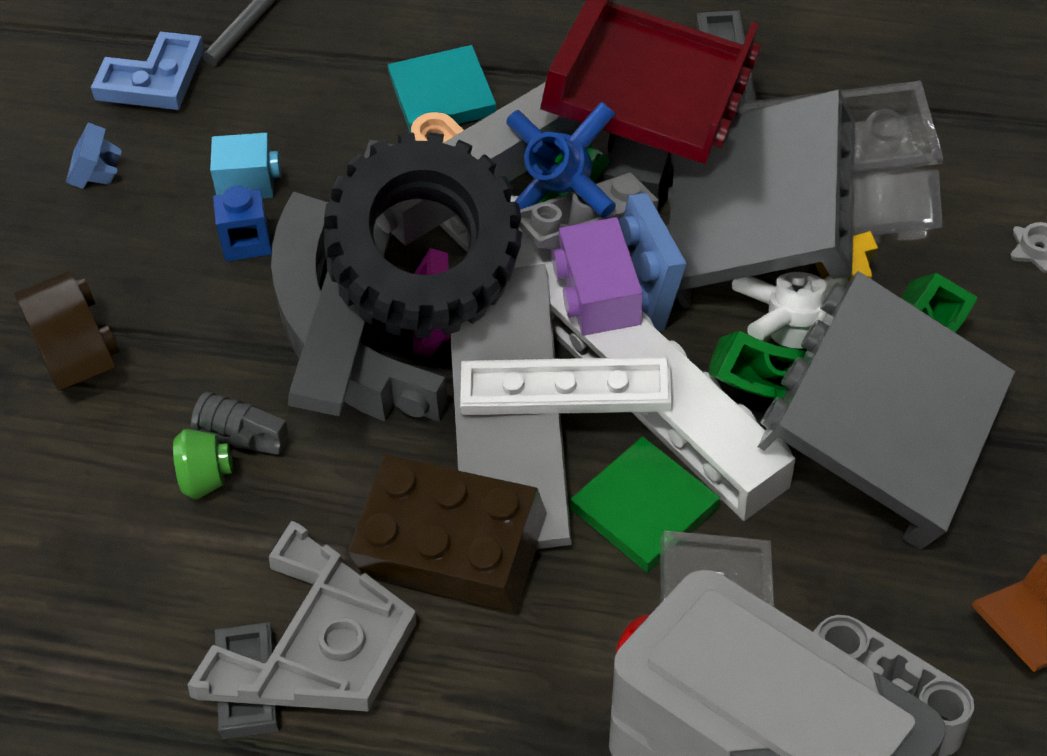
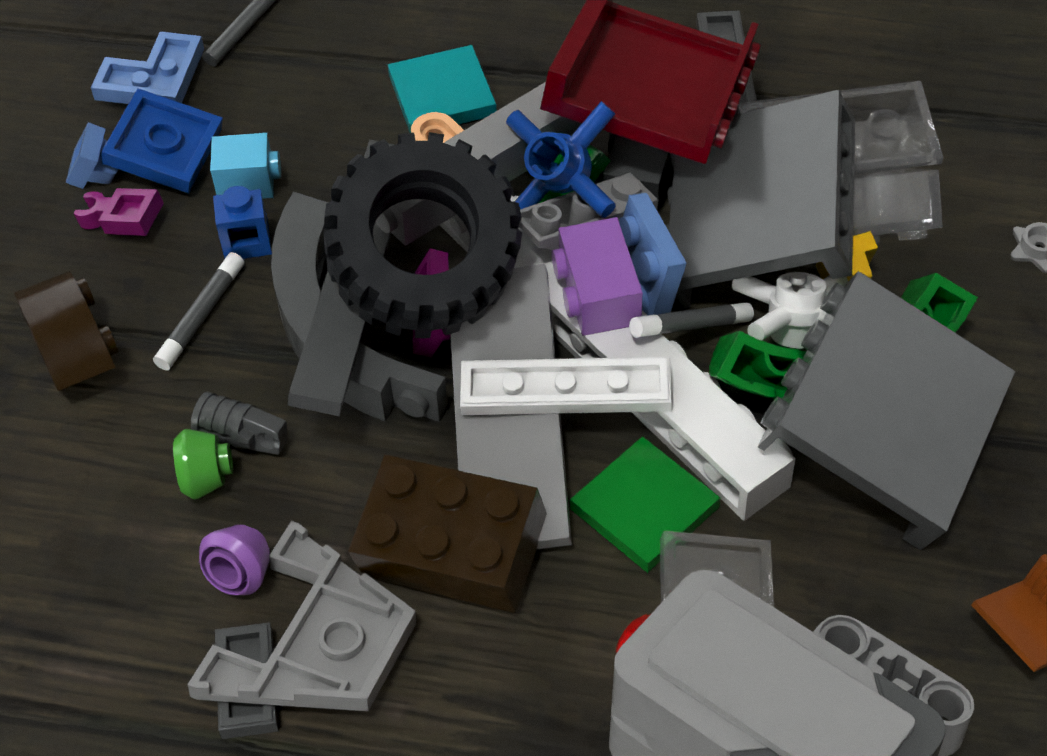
(123, 213): none -> magenta plate
(162, 140): none -> blue plate
(198, 311): none -> dark grey bar
(234, 559): none -> medium lavender cone
(691, 319): none -> dark grey bar

